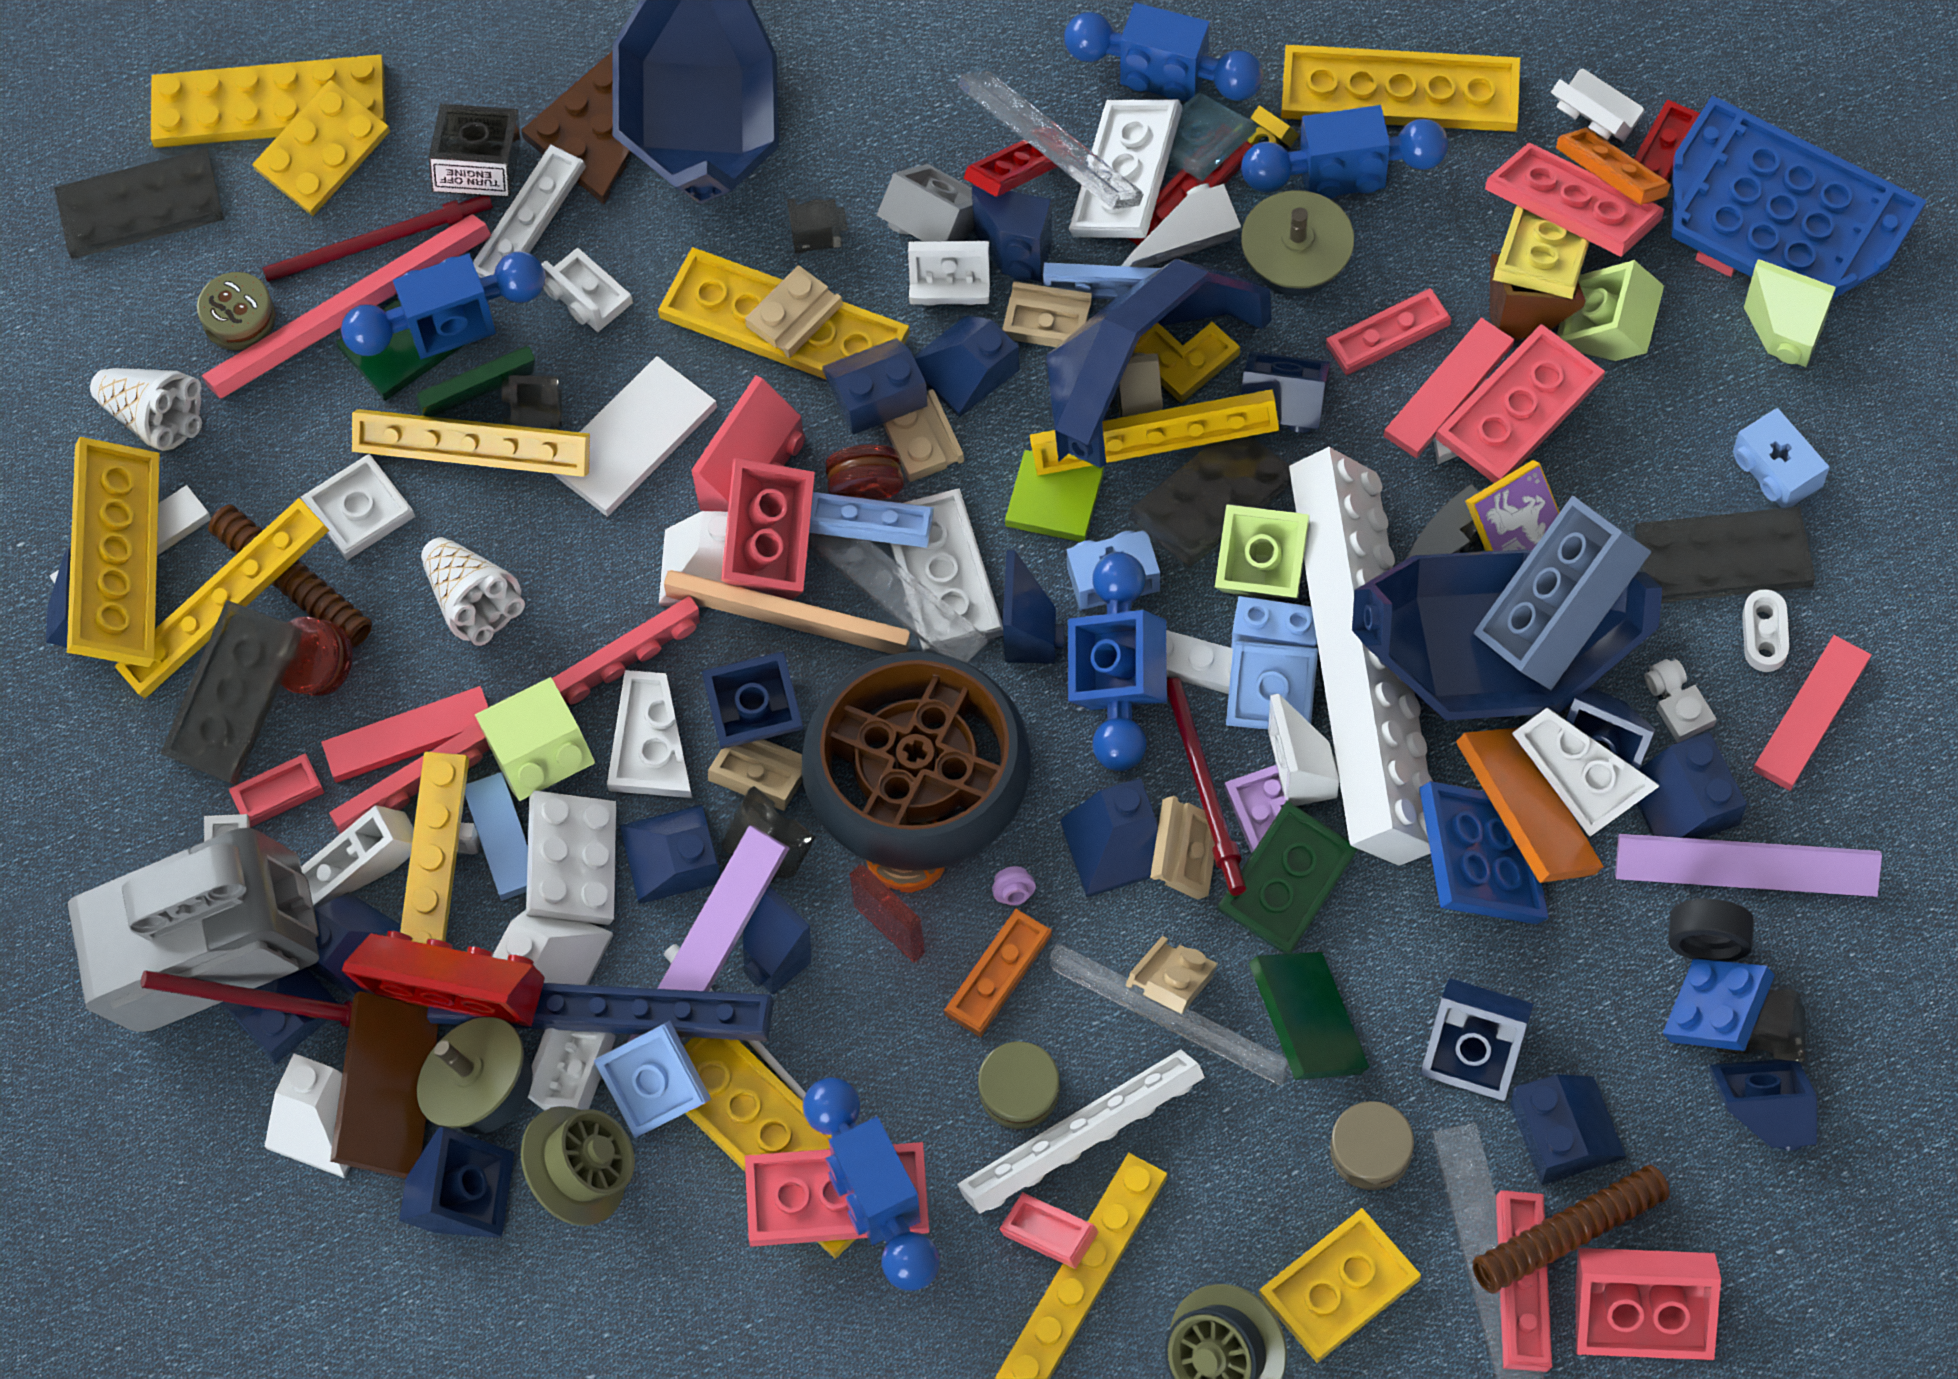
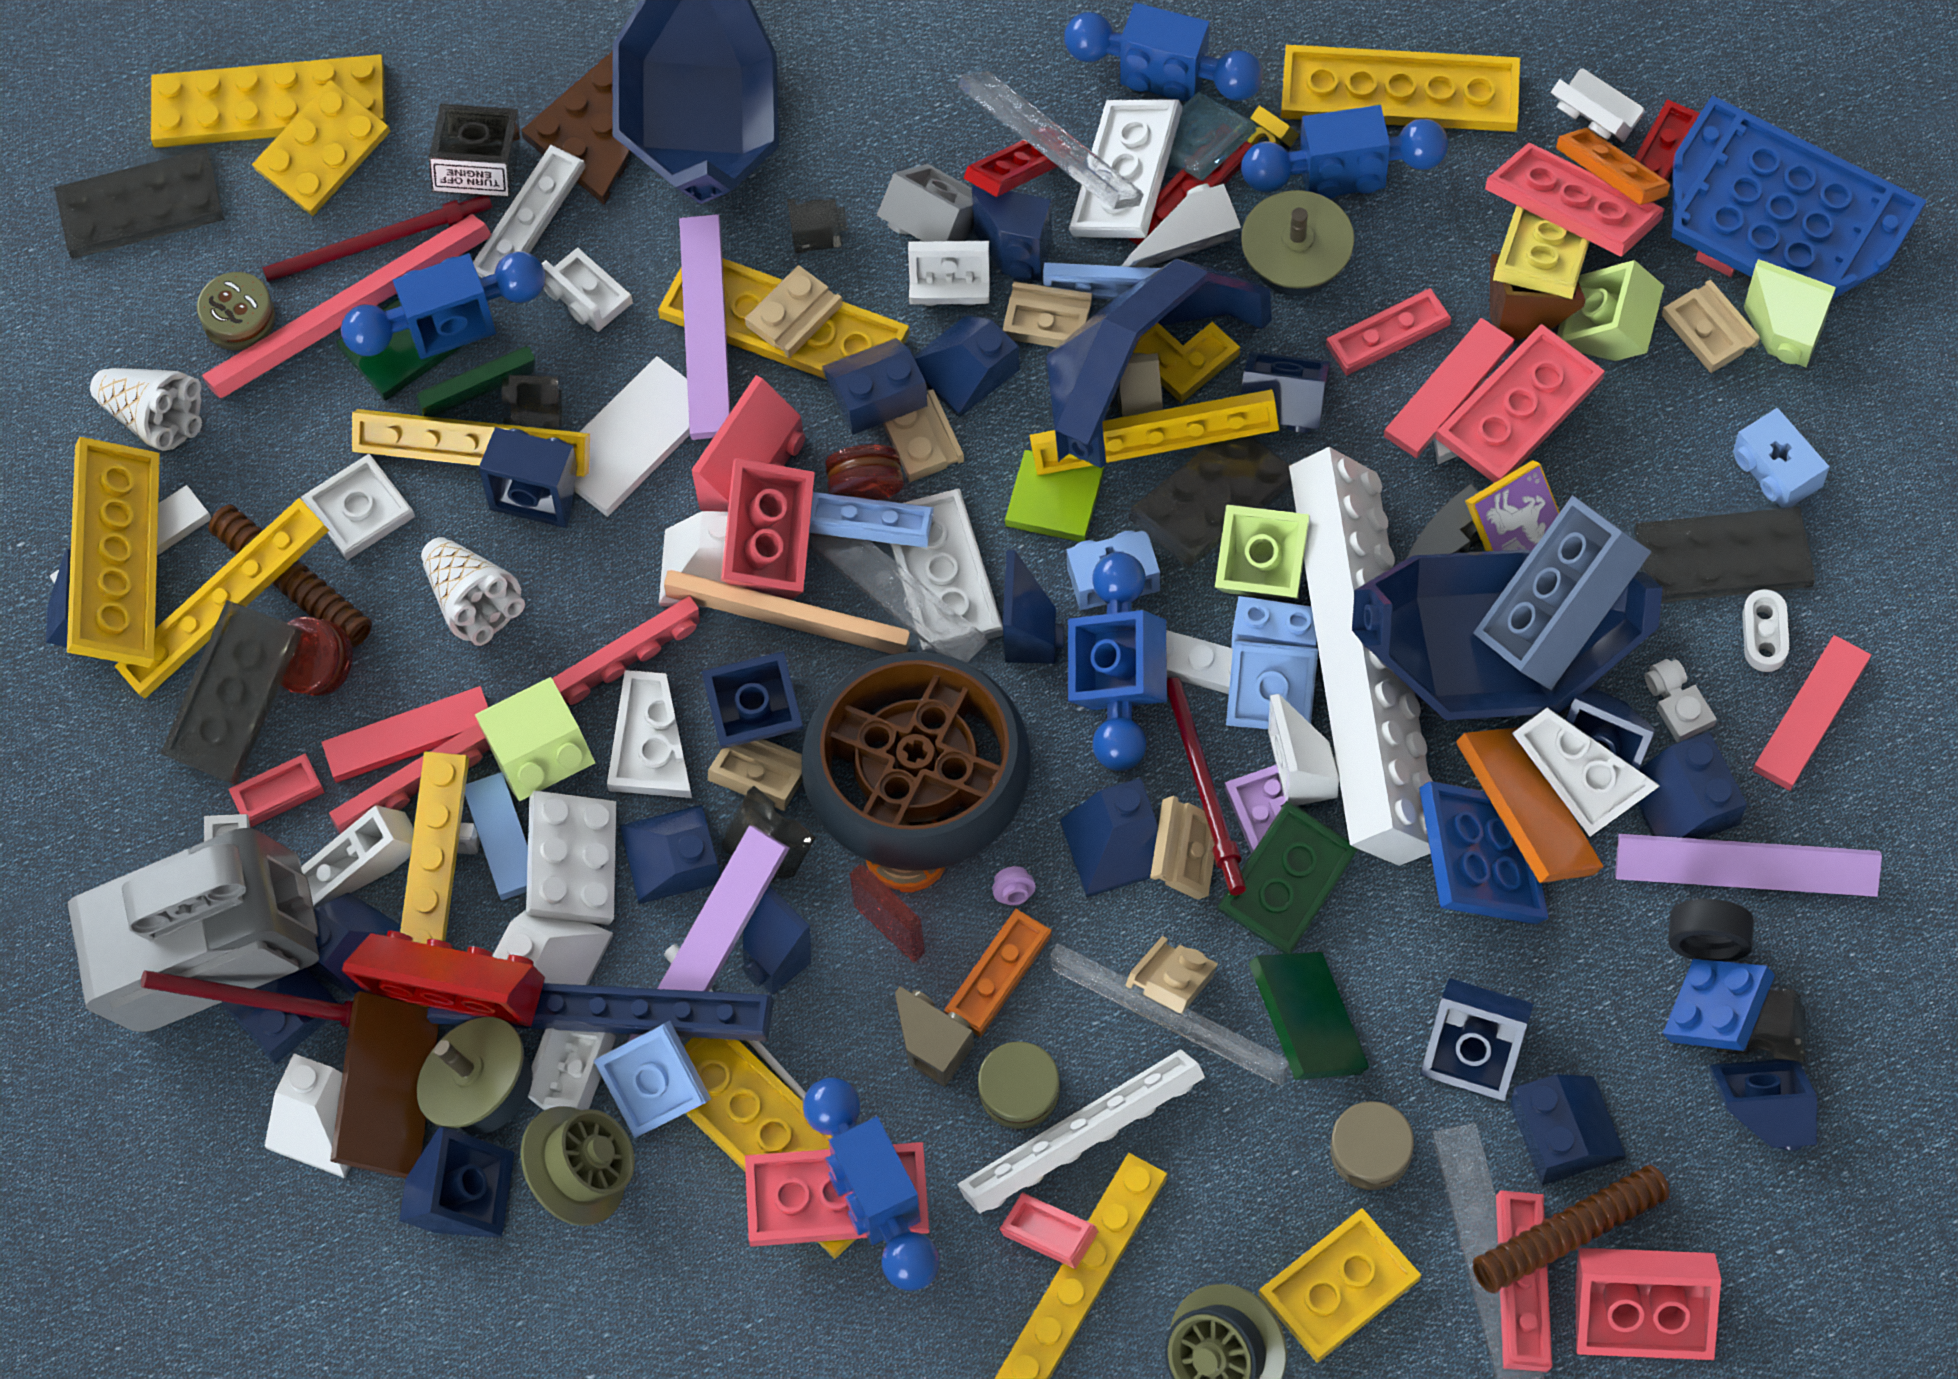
(529, 476): none -> dark blue slope
(704, 324): none -> lavender tile
(932, 1039): none -> dark tan slope
(1710, 326): none -> tan plate

